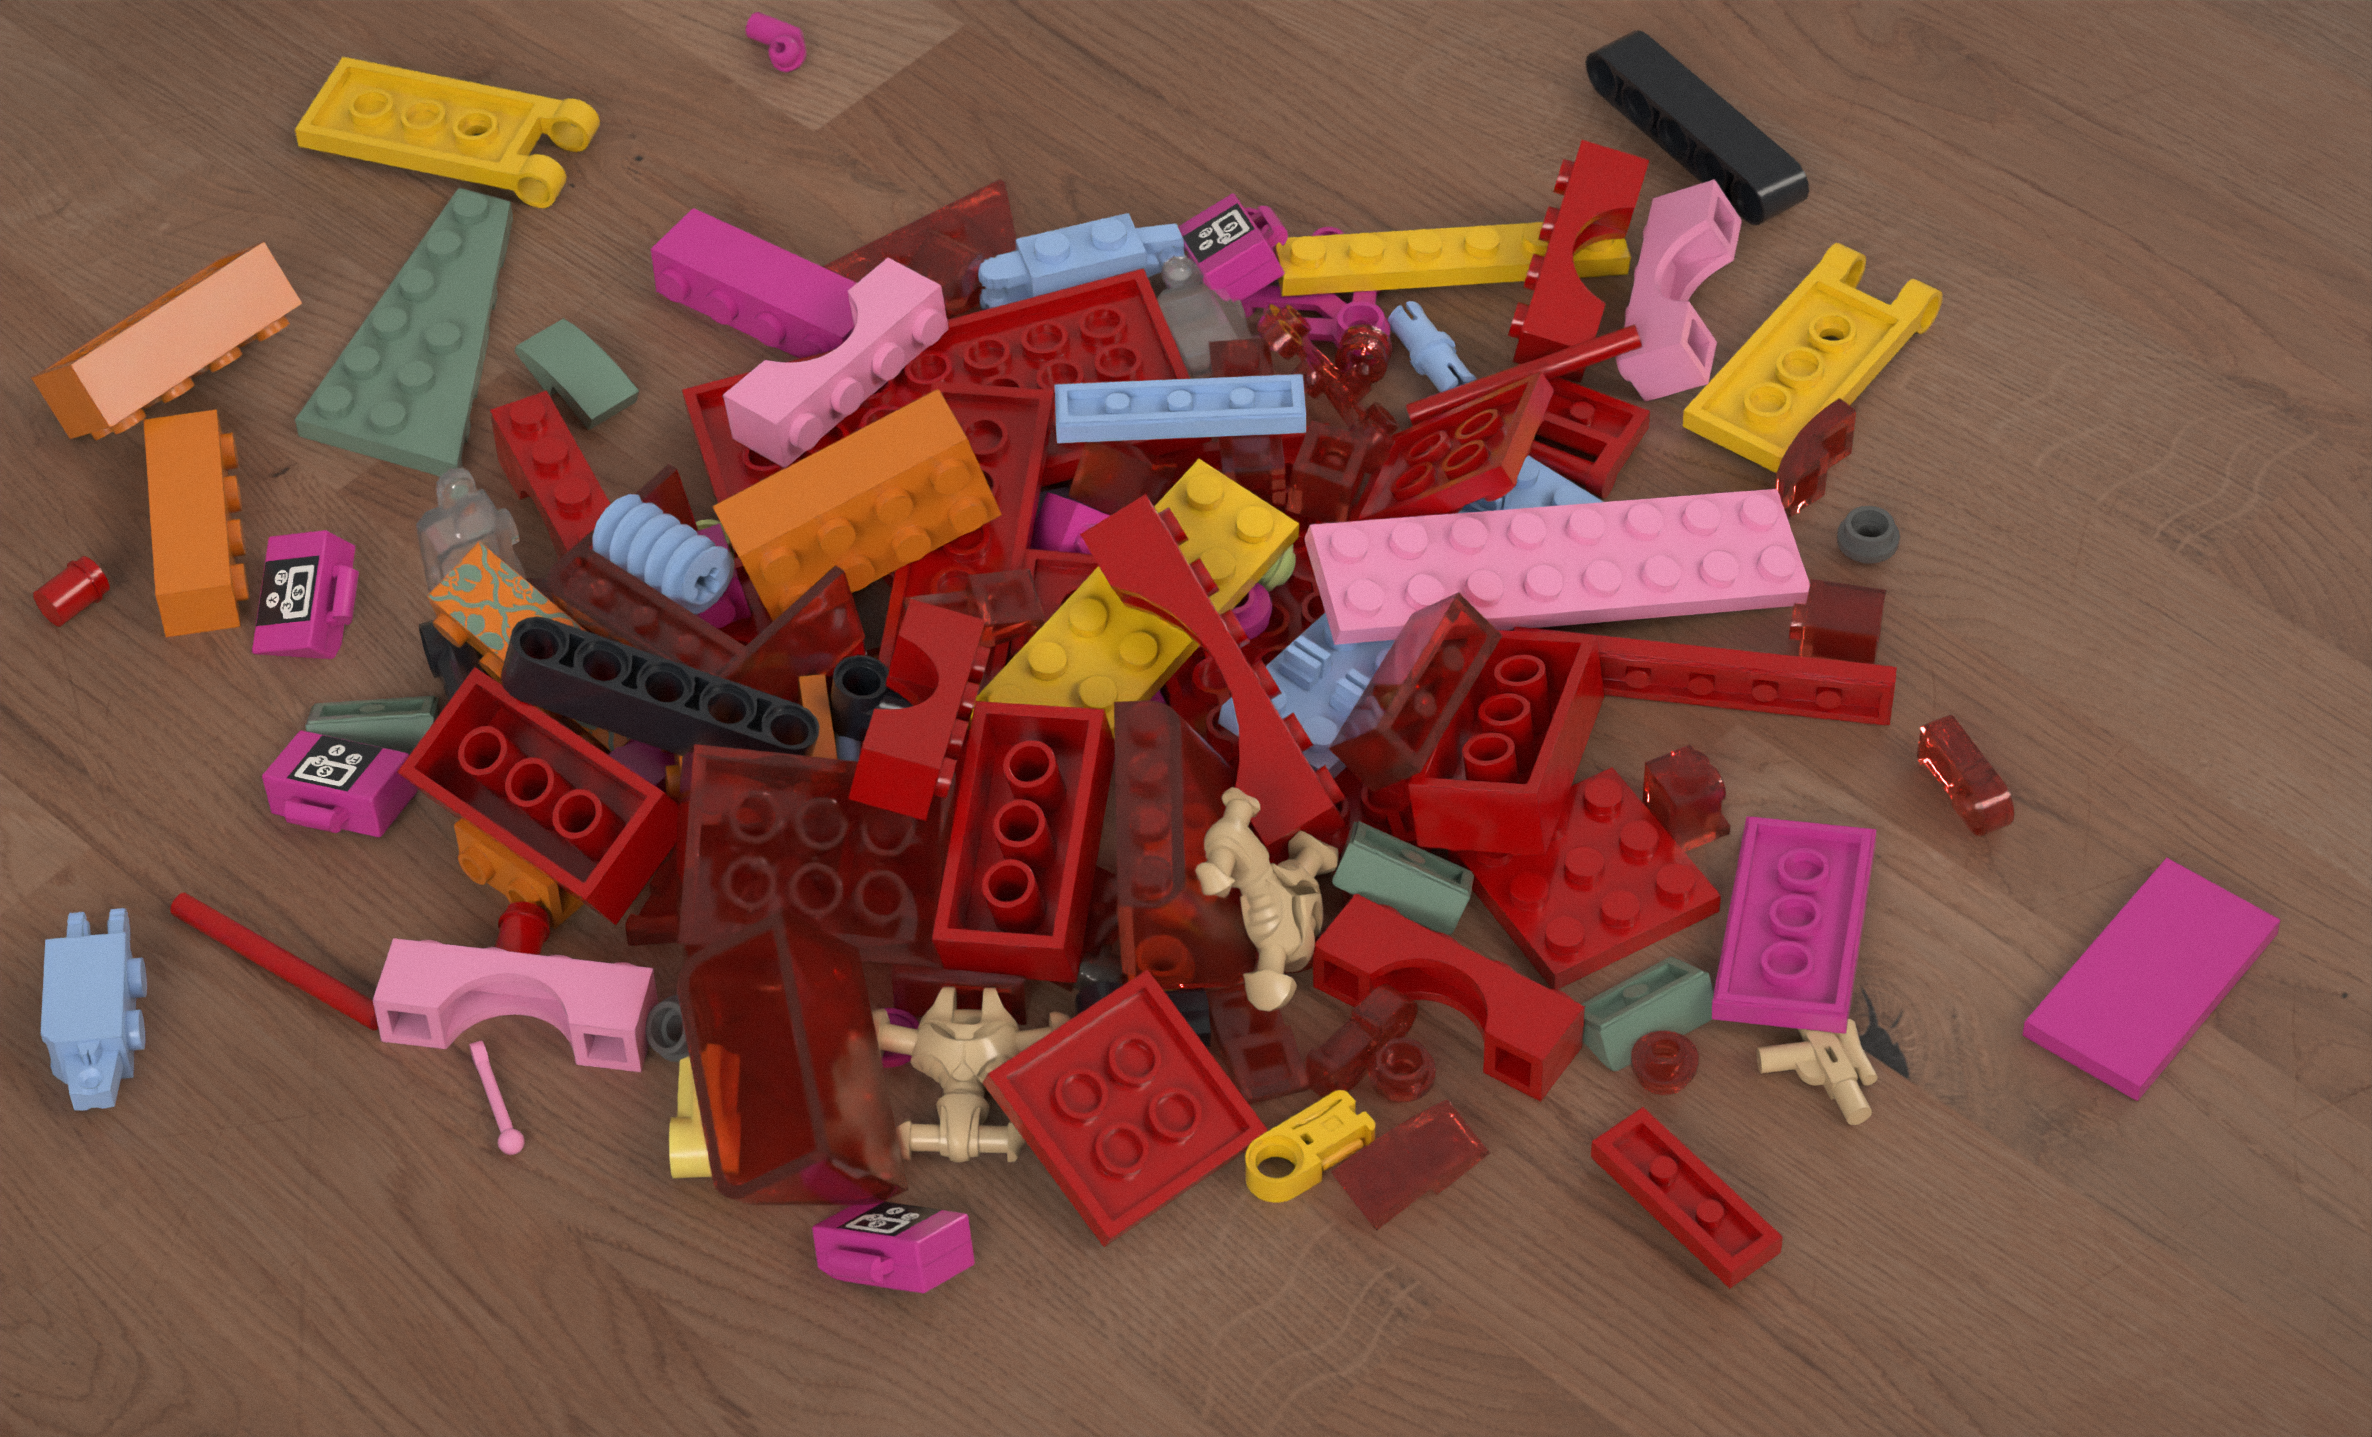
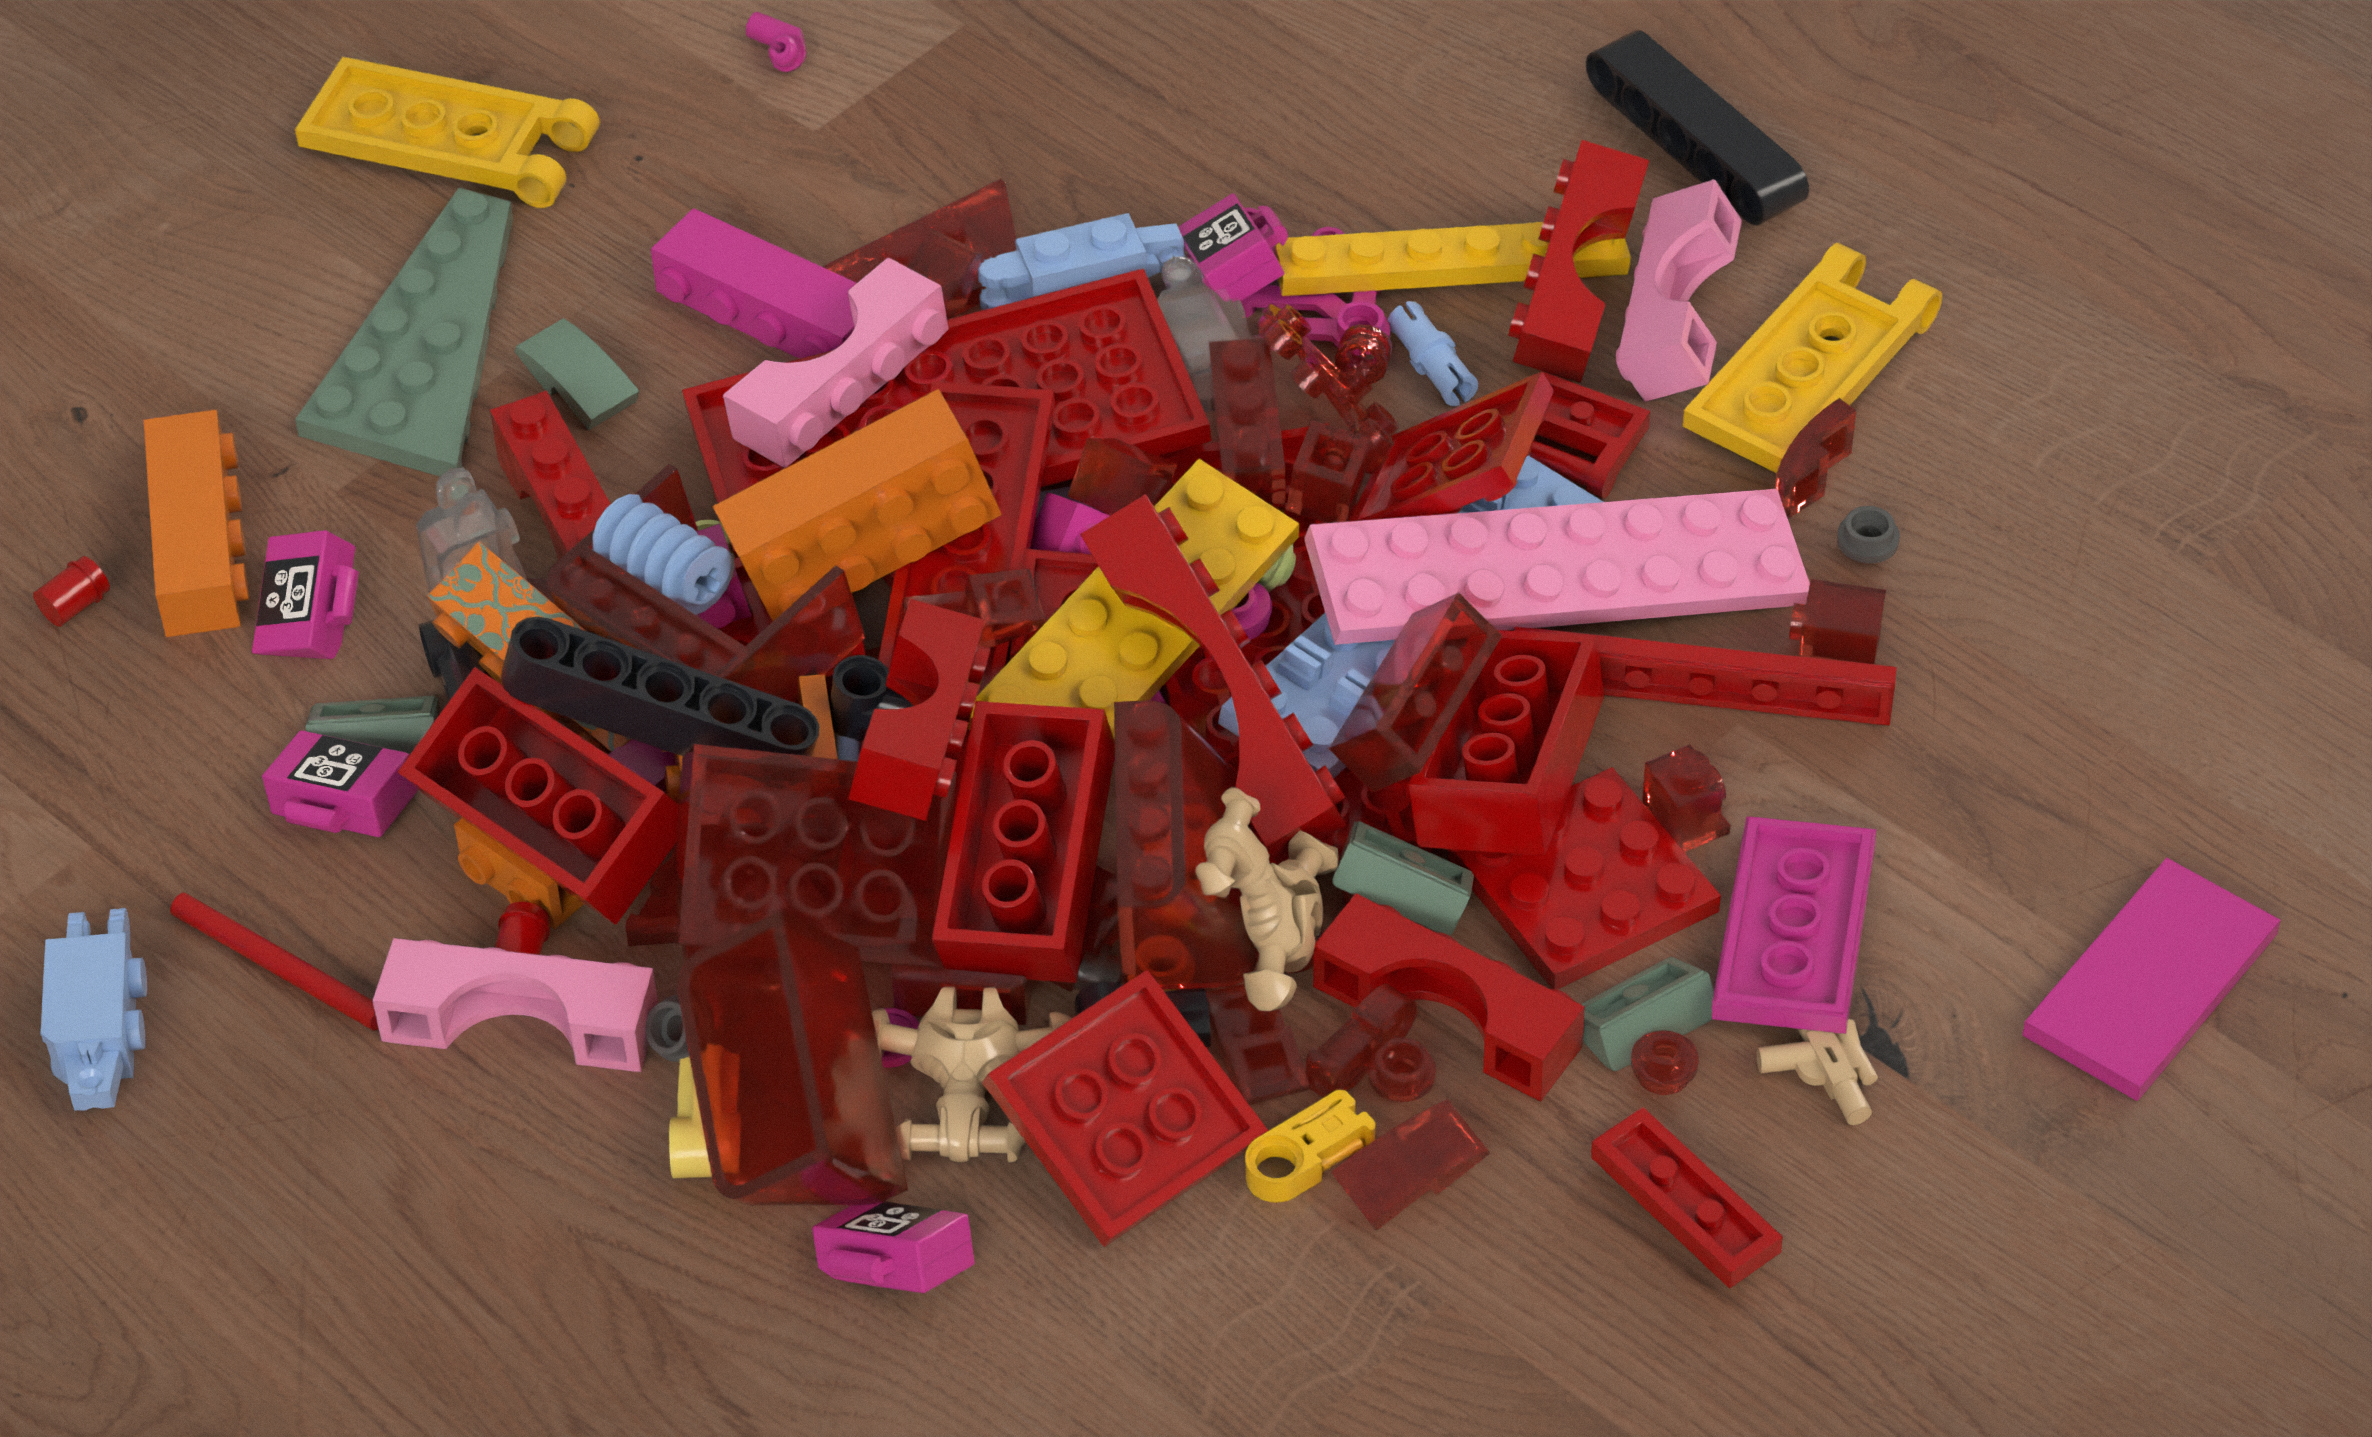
(168, 344): orange brick -> none
(510, 1139): bright pink hinge -> none
(1180, 408): light blue tile -> none
(1551, 365): red bar -> none
(1966, 776): clear red piece -> none

